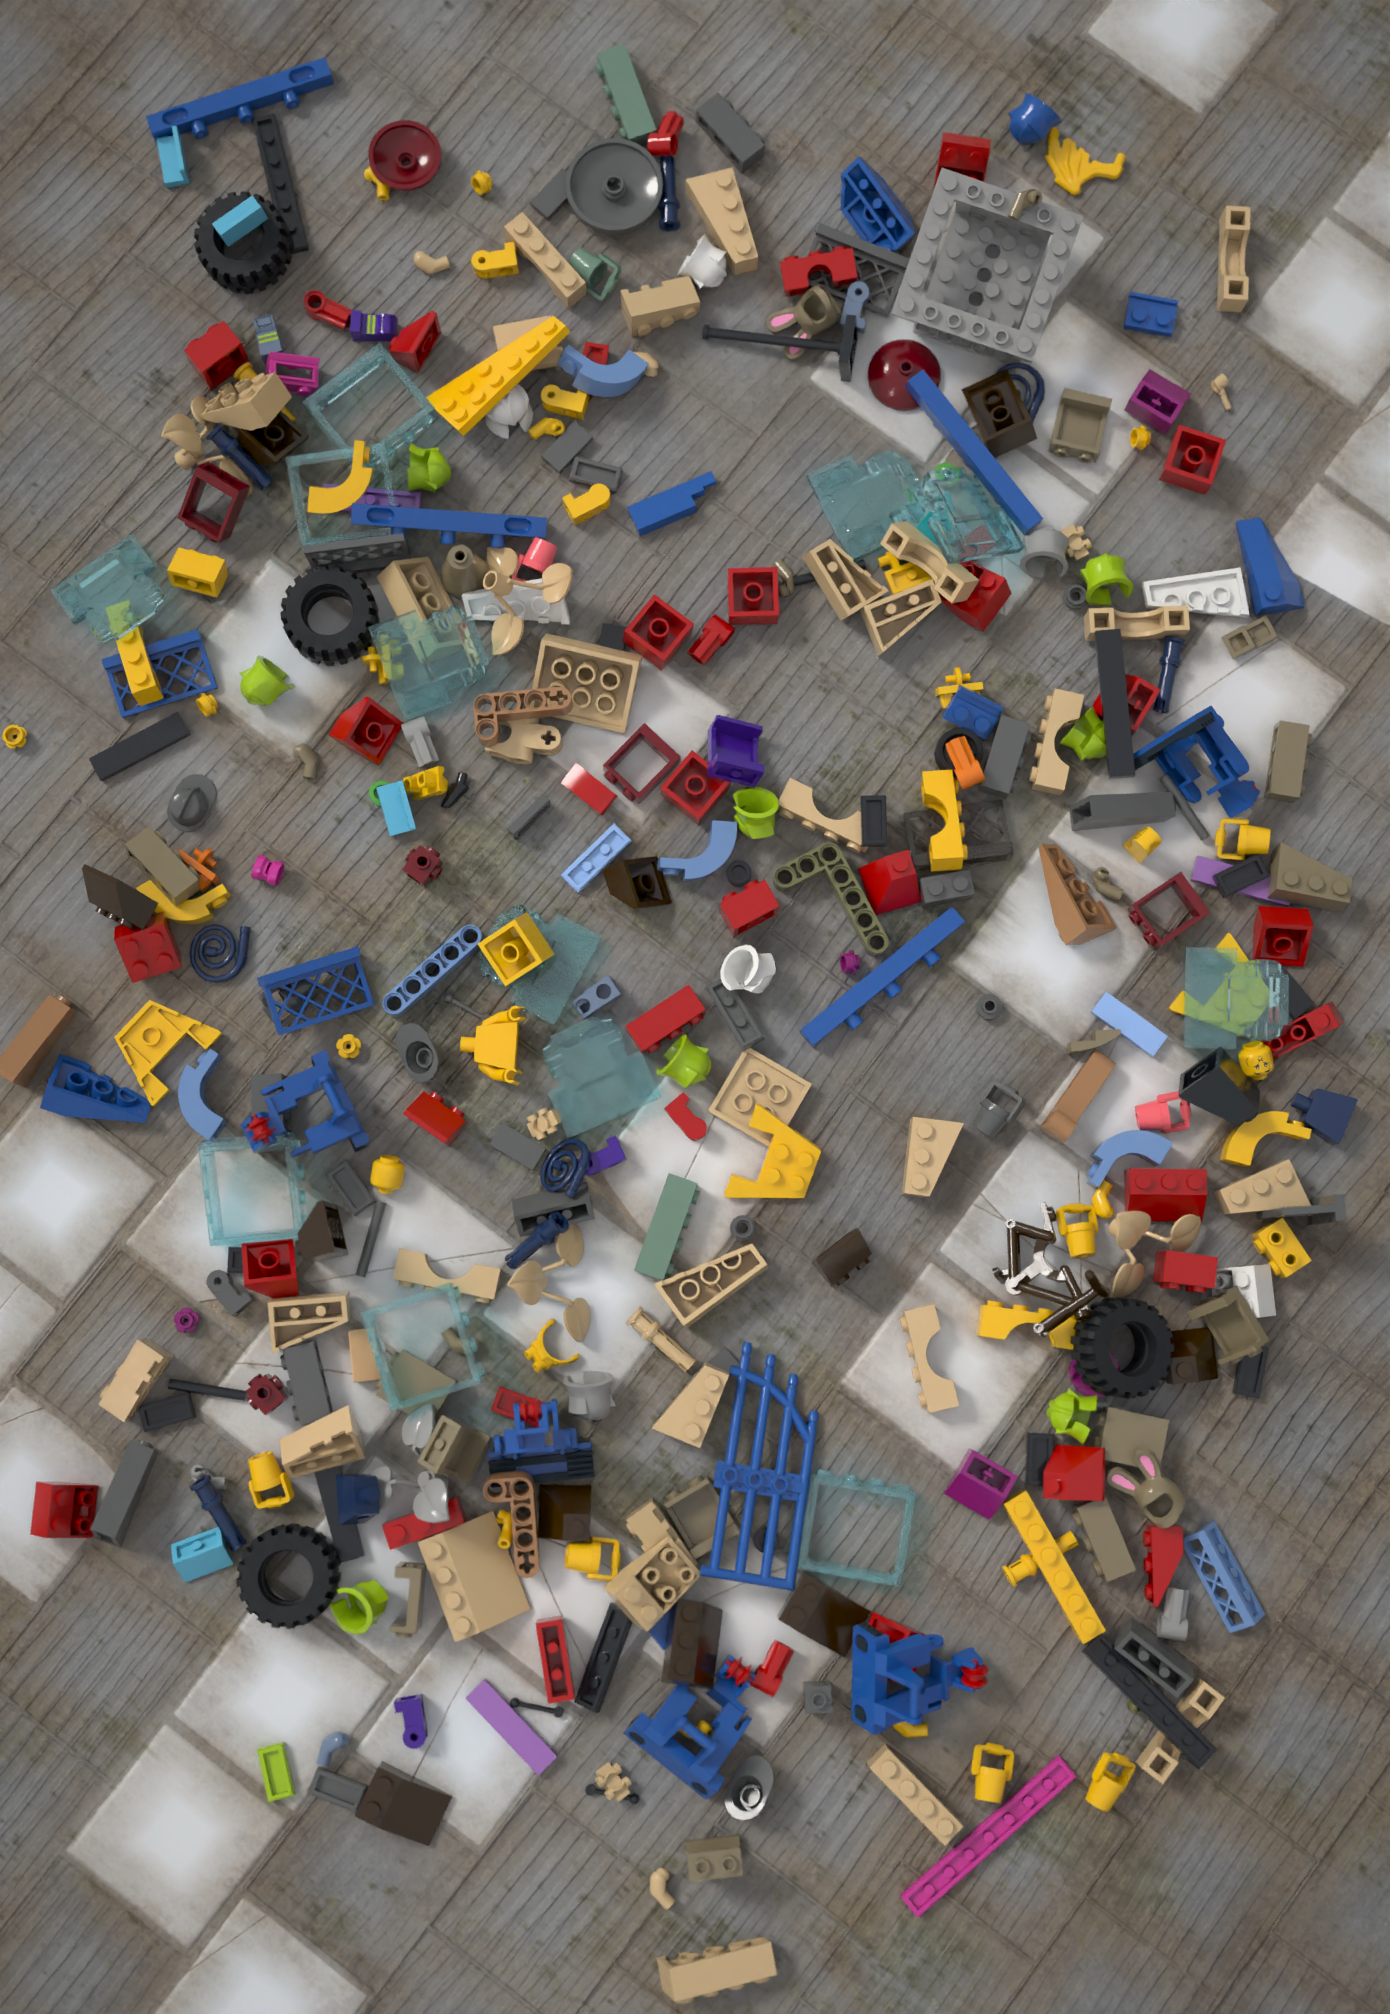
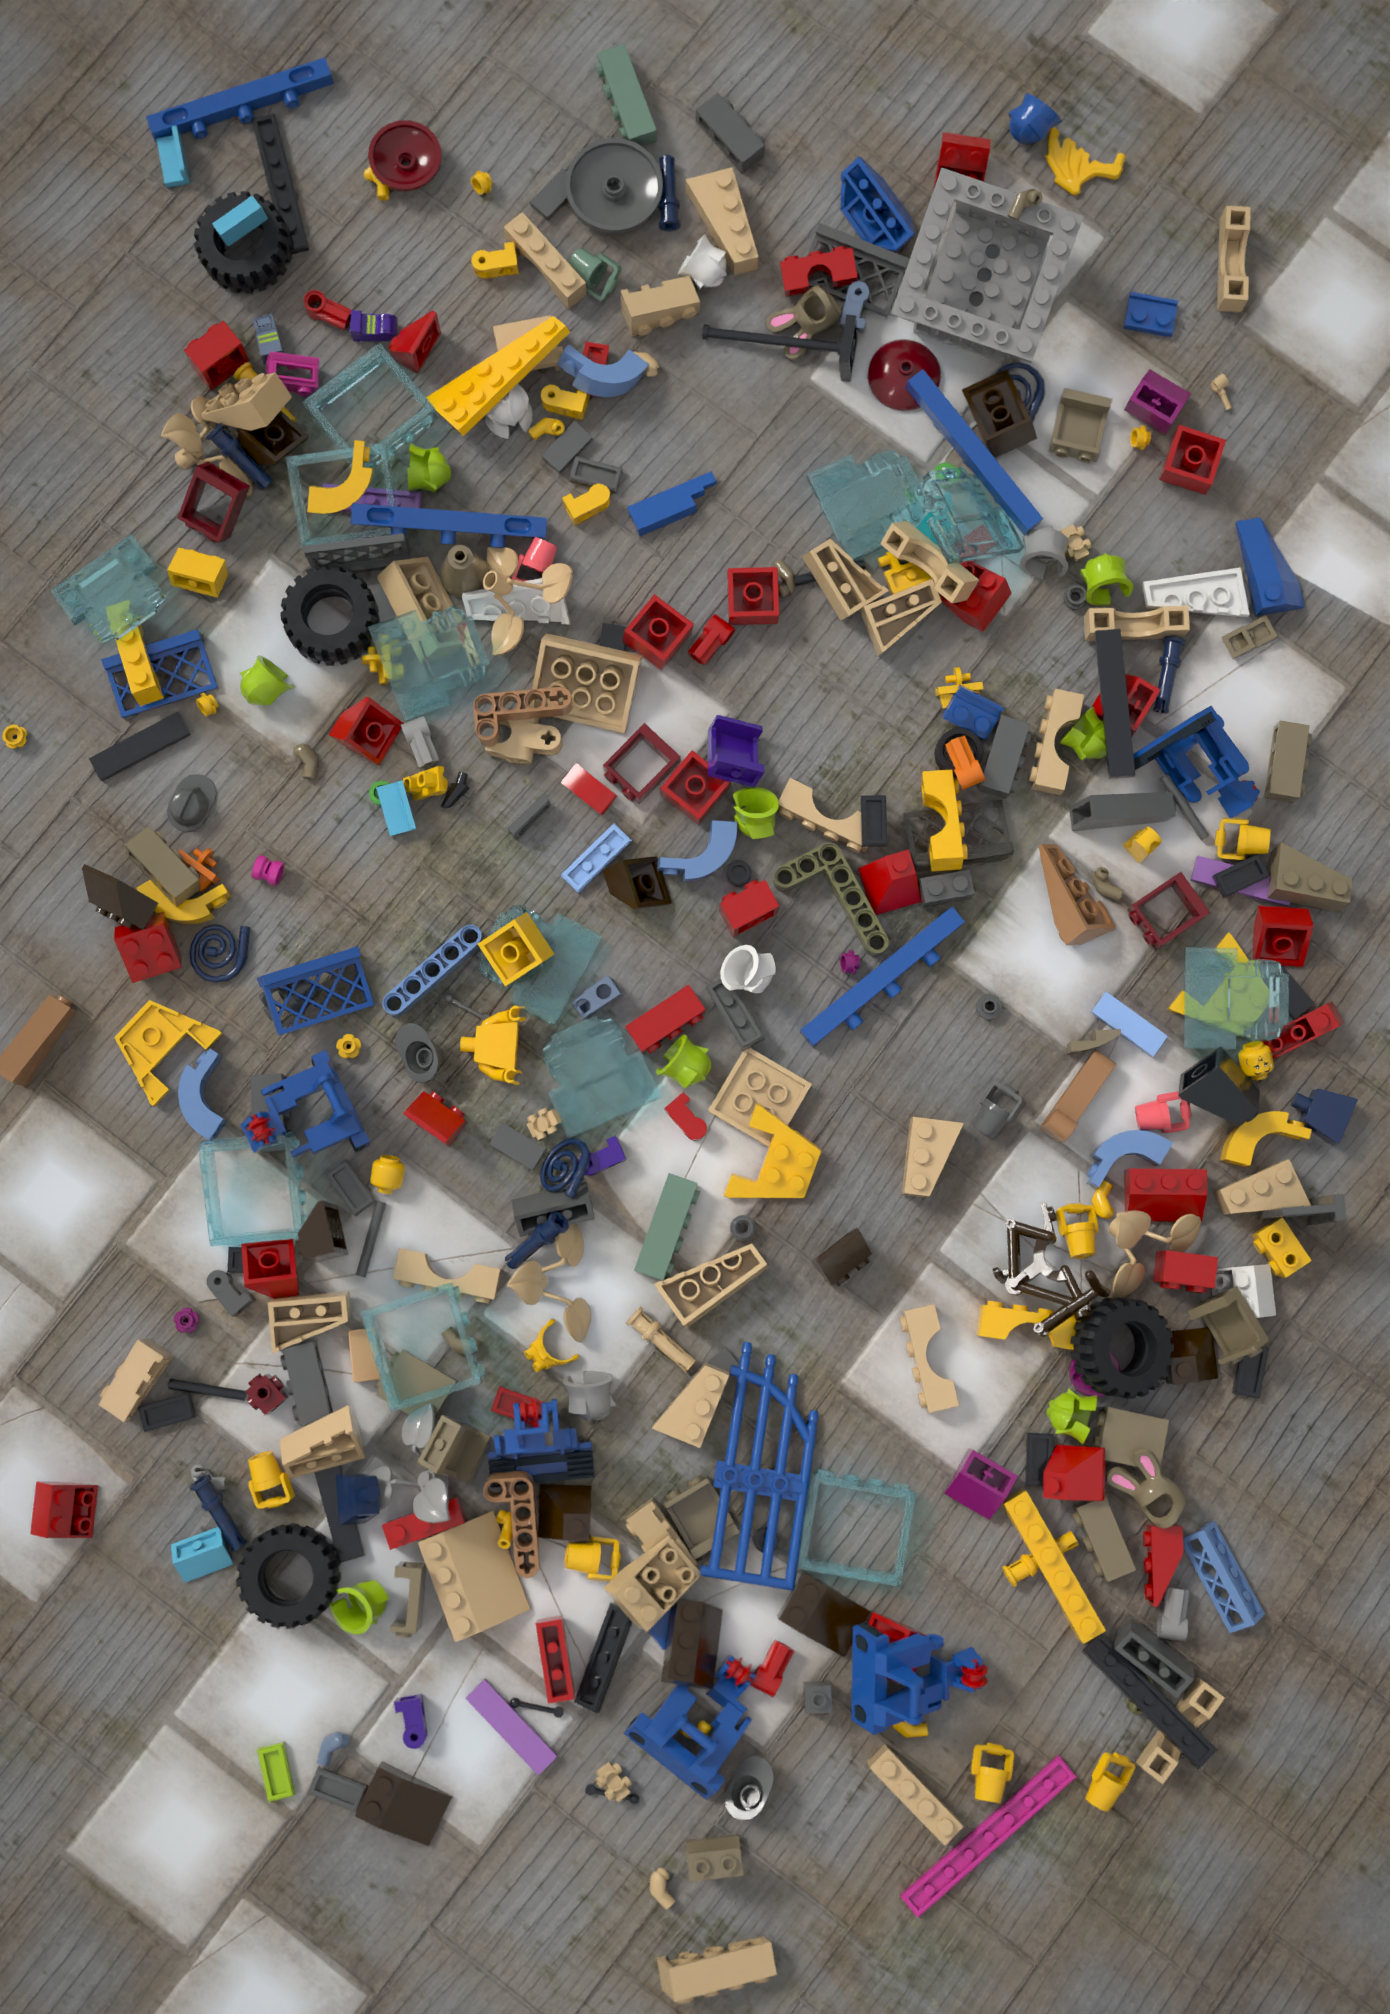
(82, 1093): blue wedge -> none
(124, 1493): dark grey slope -> none
(426, 873): dark red brick -> none
(428, 264): tan arm -> none
(666, 139): red piece -> none

